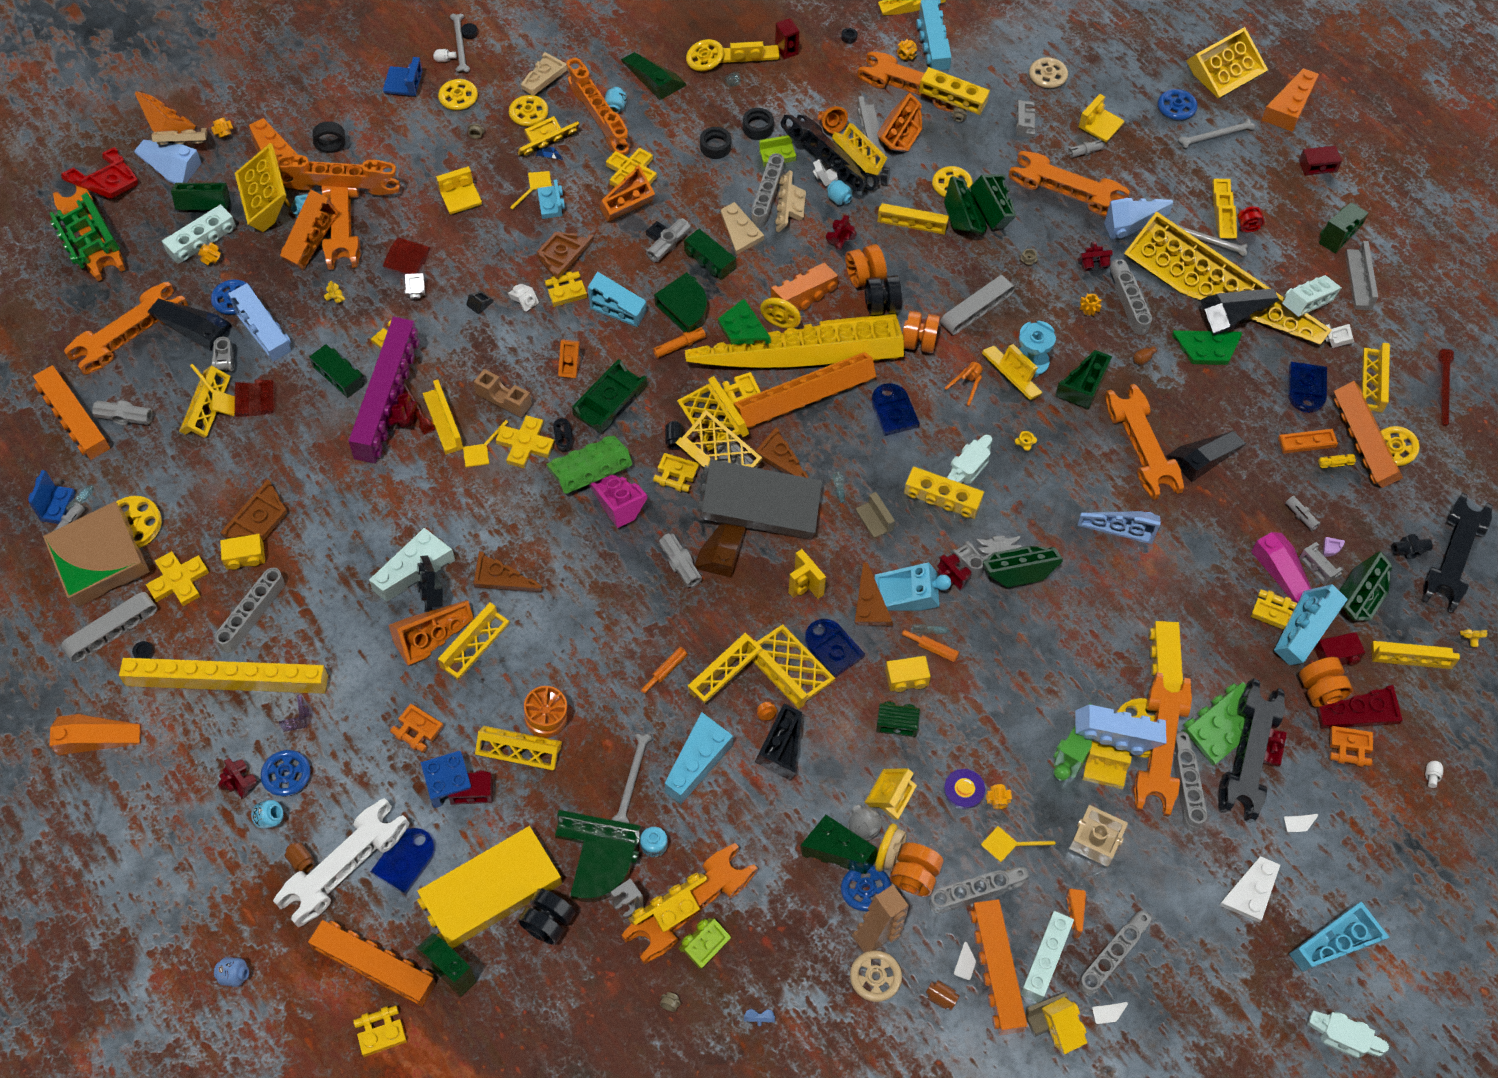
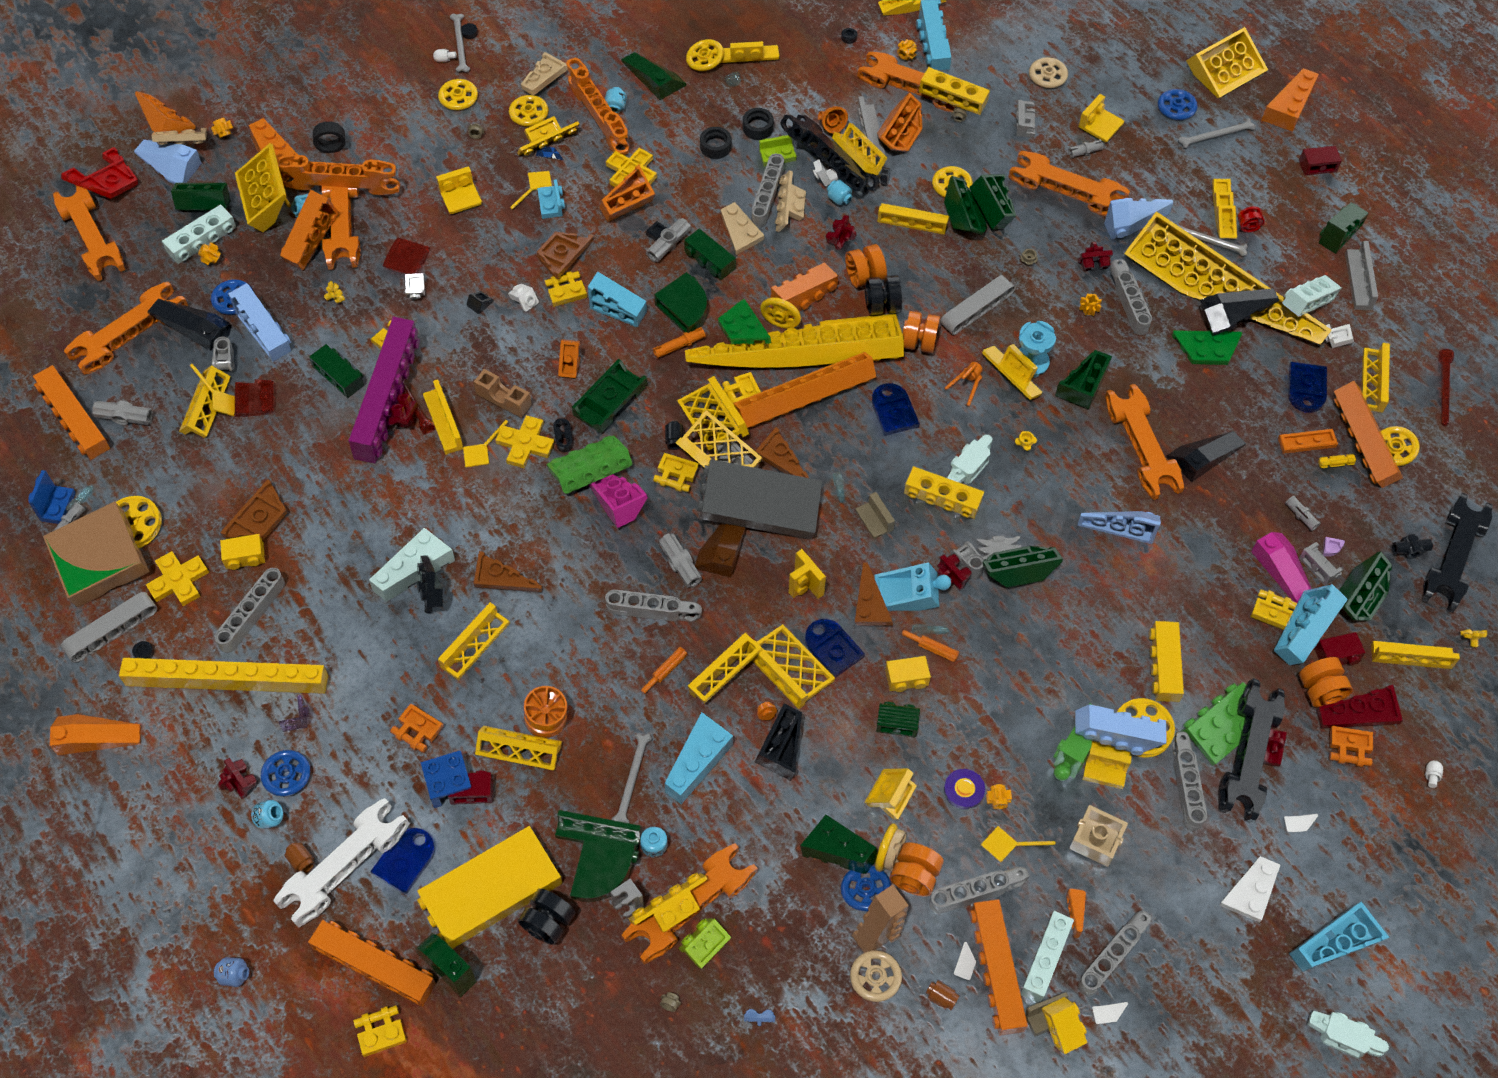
(77, 220): green fence -> none
(404, 80): blue bracket -> none
(422, 633): orange wedge -> none
(645, 600): none -> light grey piece
(787, 38): dark red brick -> none
(864, 822): light grey helmet -> none
(1144, 355): dark orange cylinder -> none
(1157, 777): orange piece -> none

